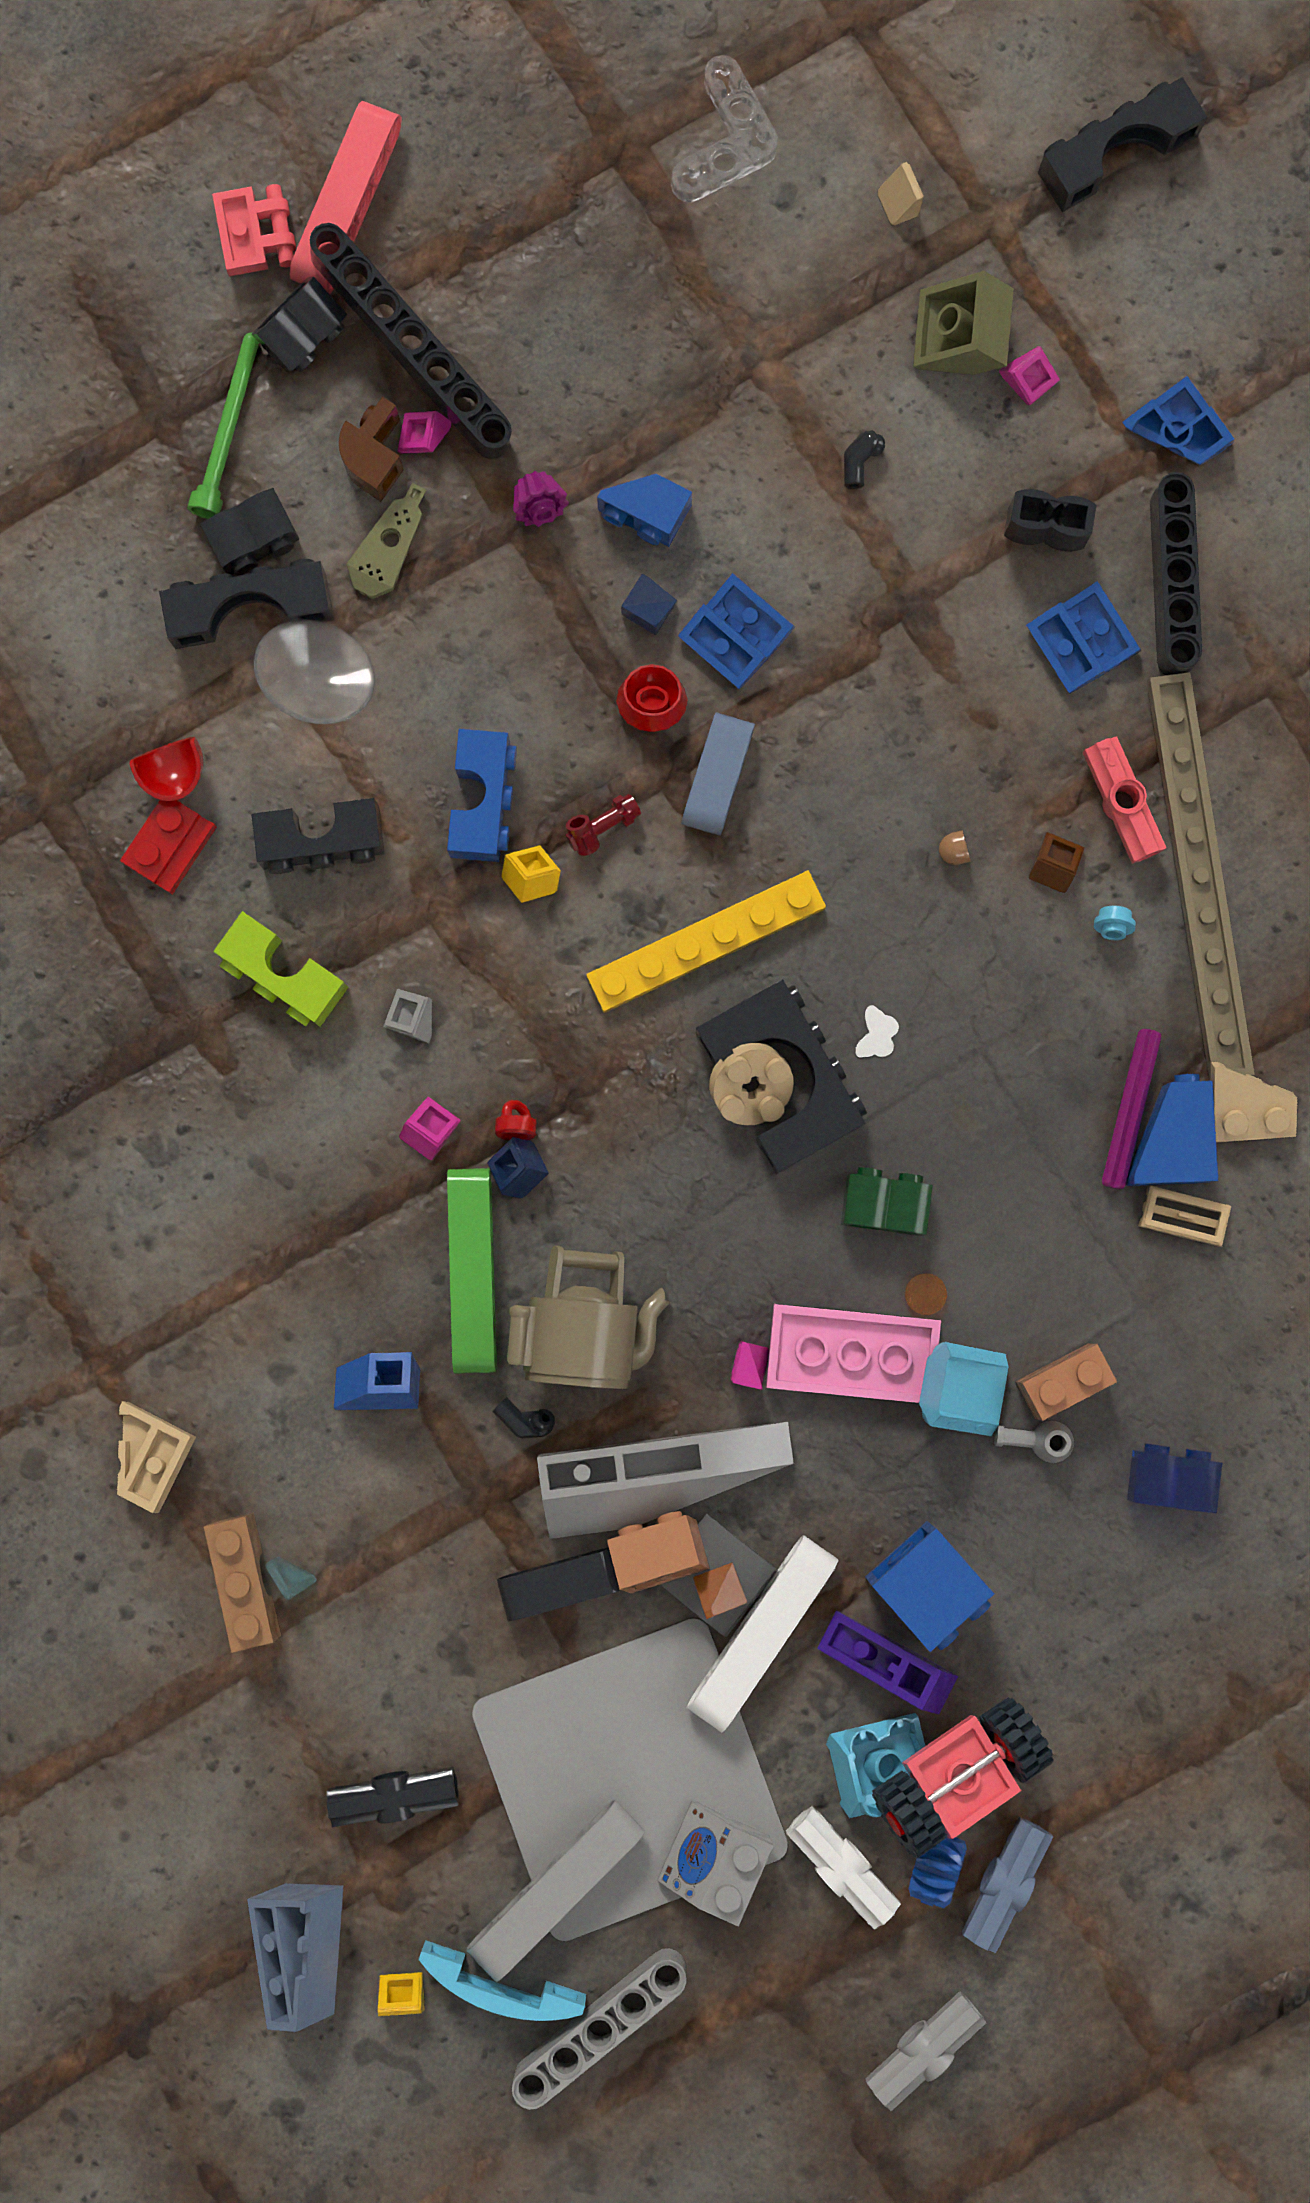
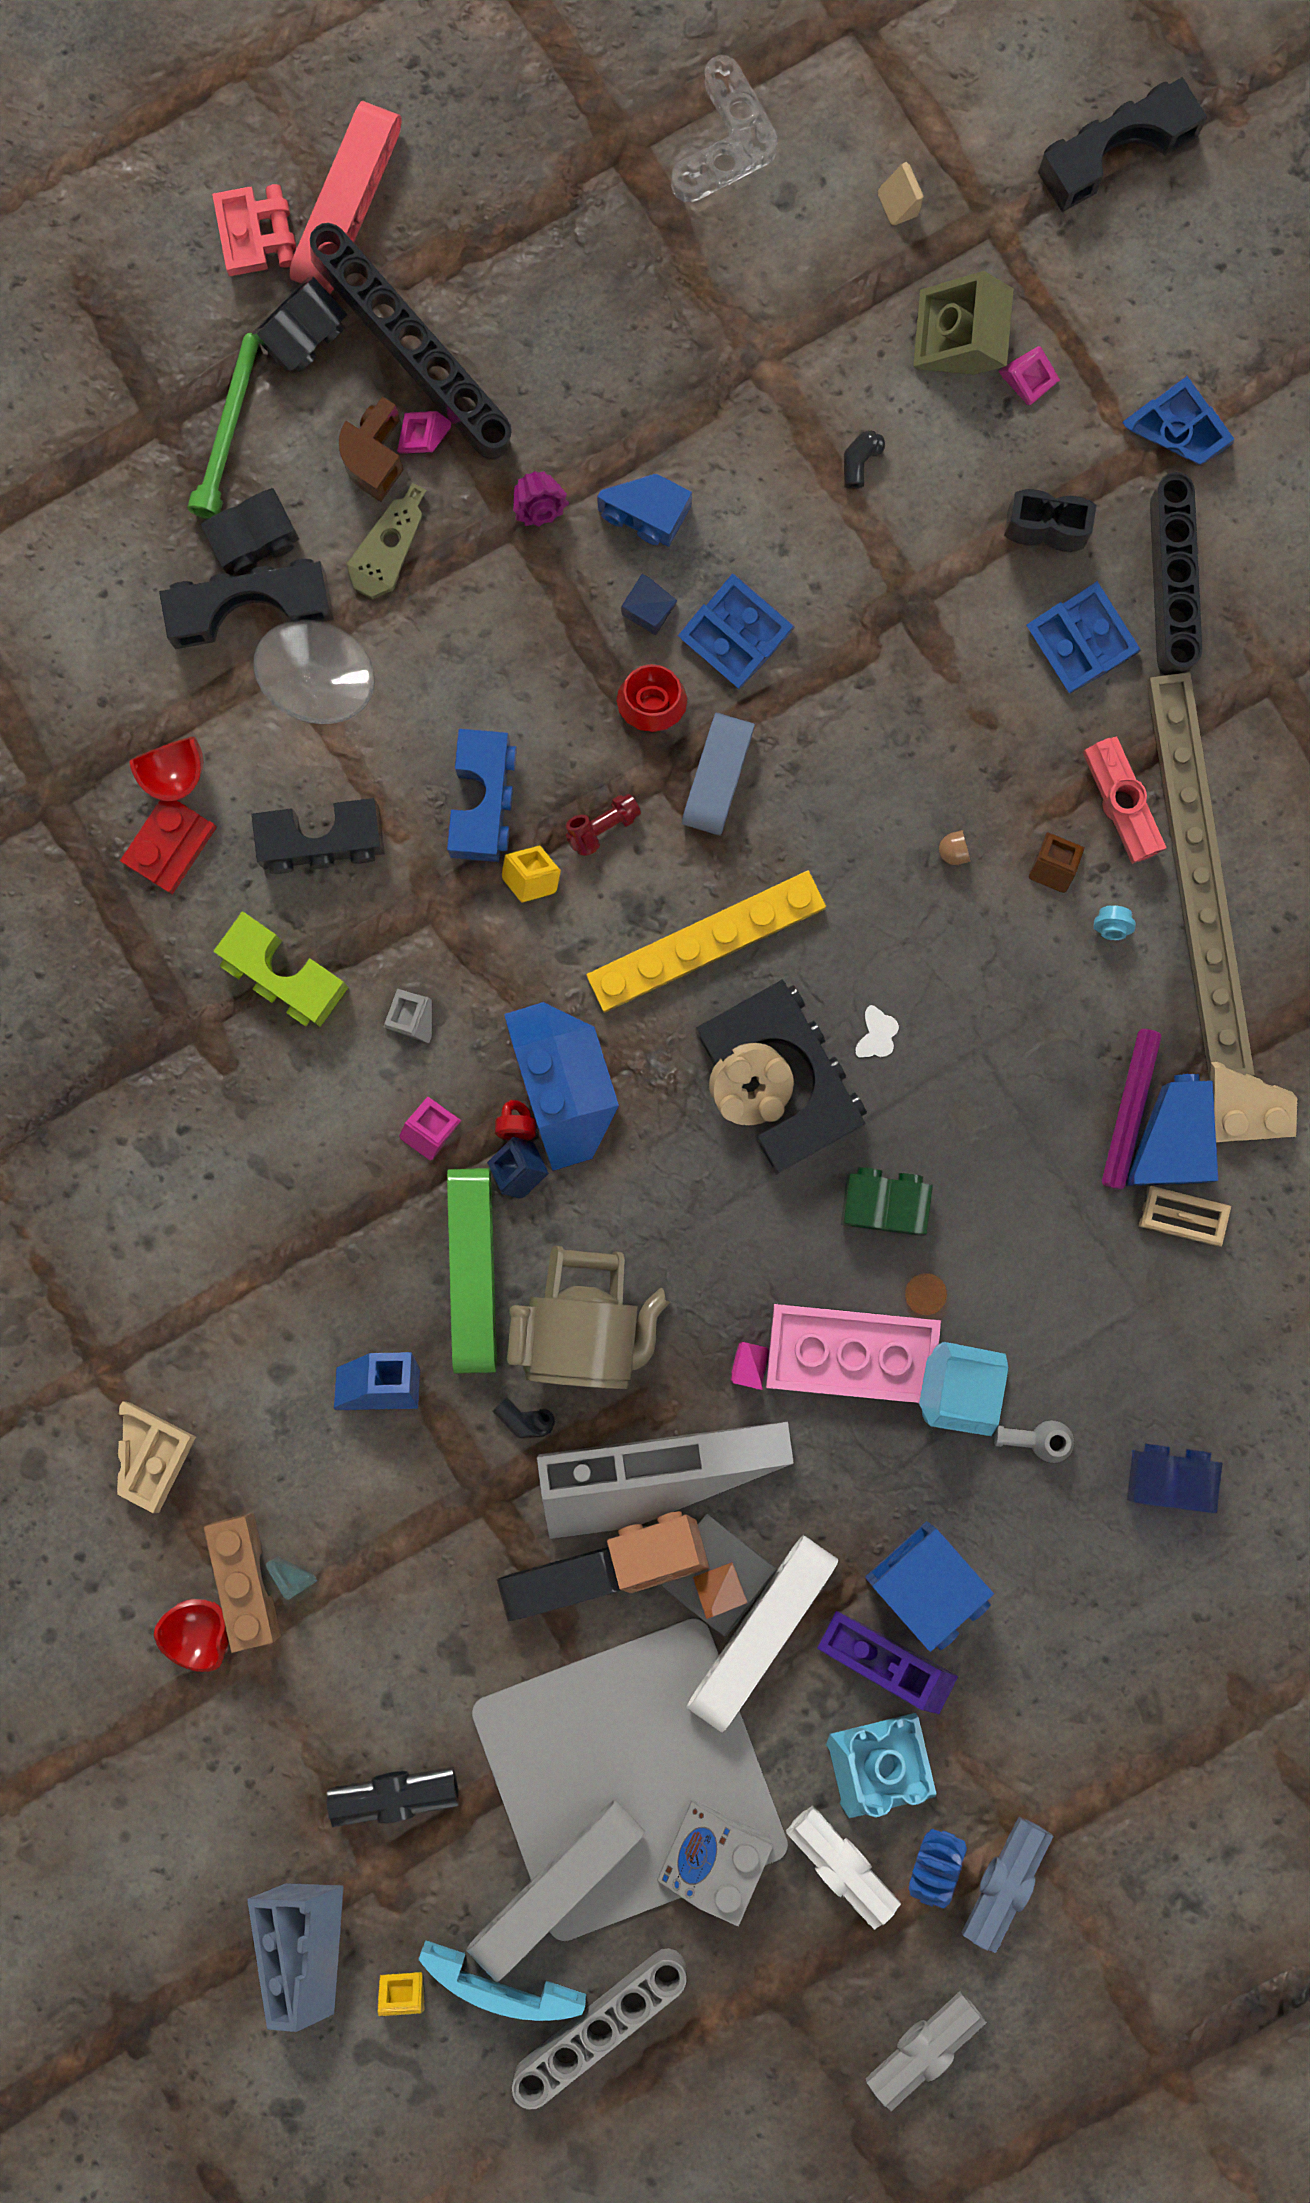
(193, 1635): none -> red helmet
(563, 1081): none -> blue wedge
(962, 1776): plate -> none
(1066, 1381): nougat brick -> none

